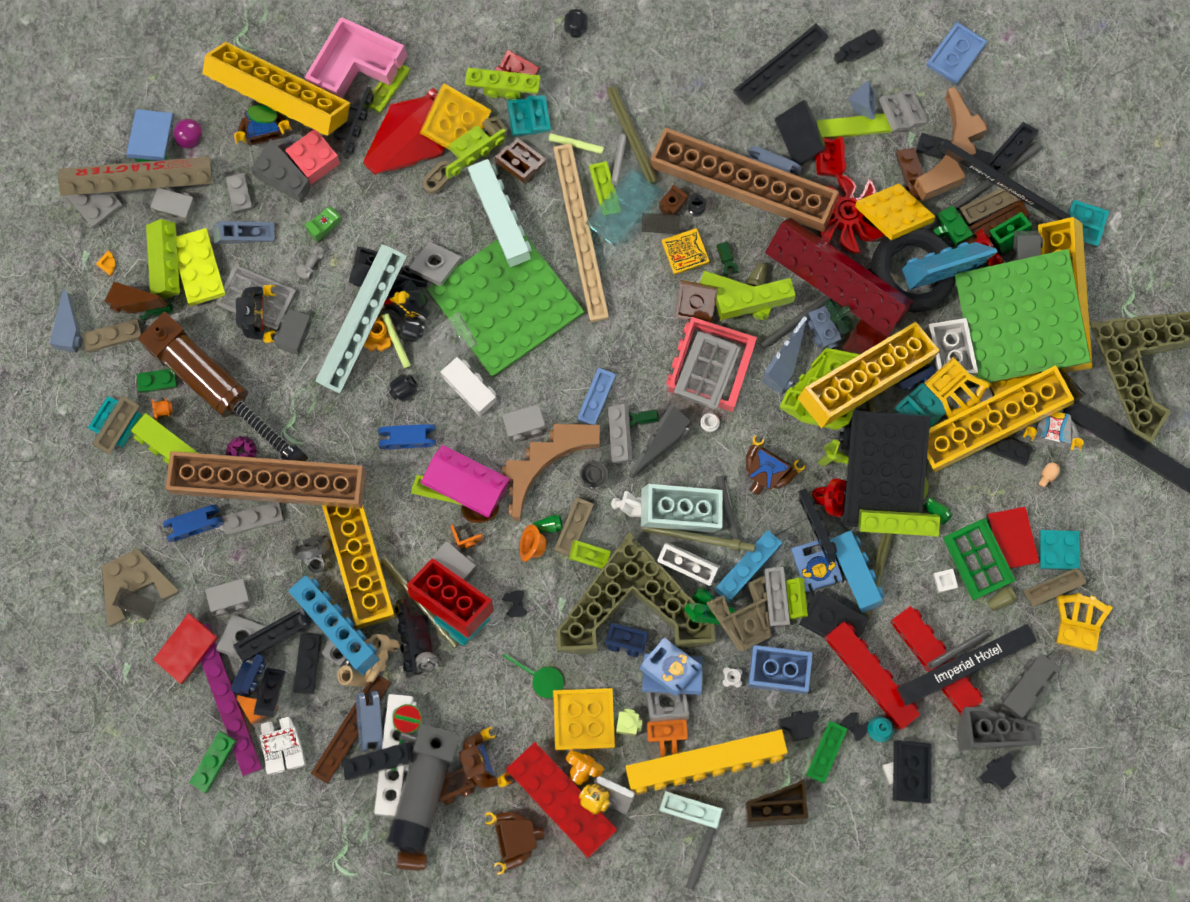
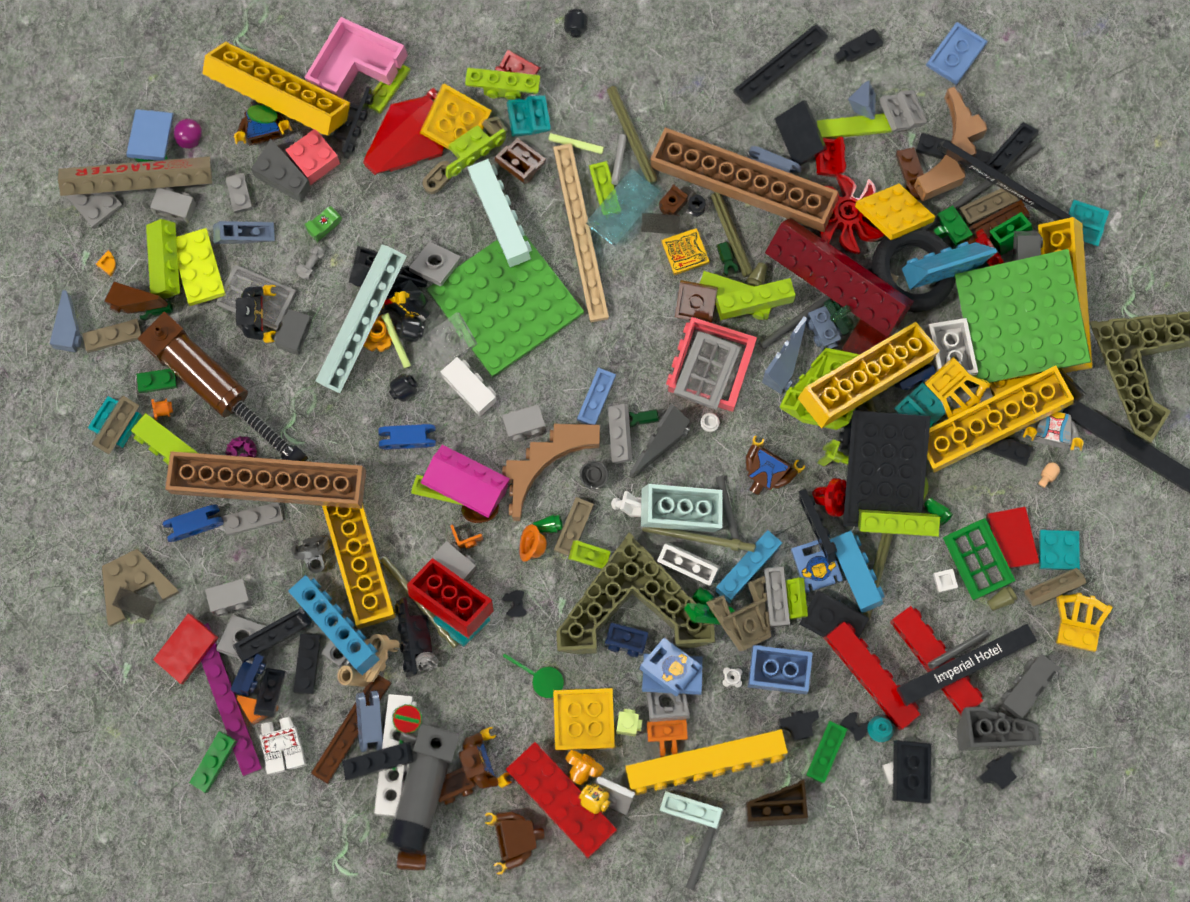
(731, 234): none -> olive axle

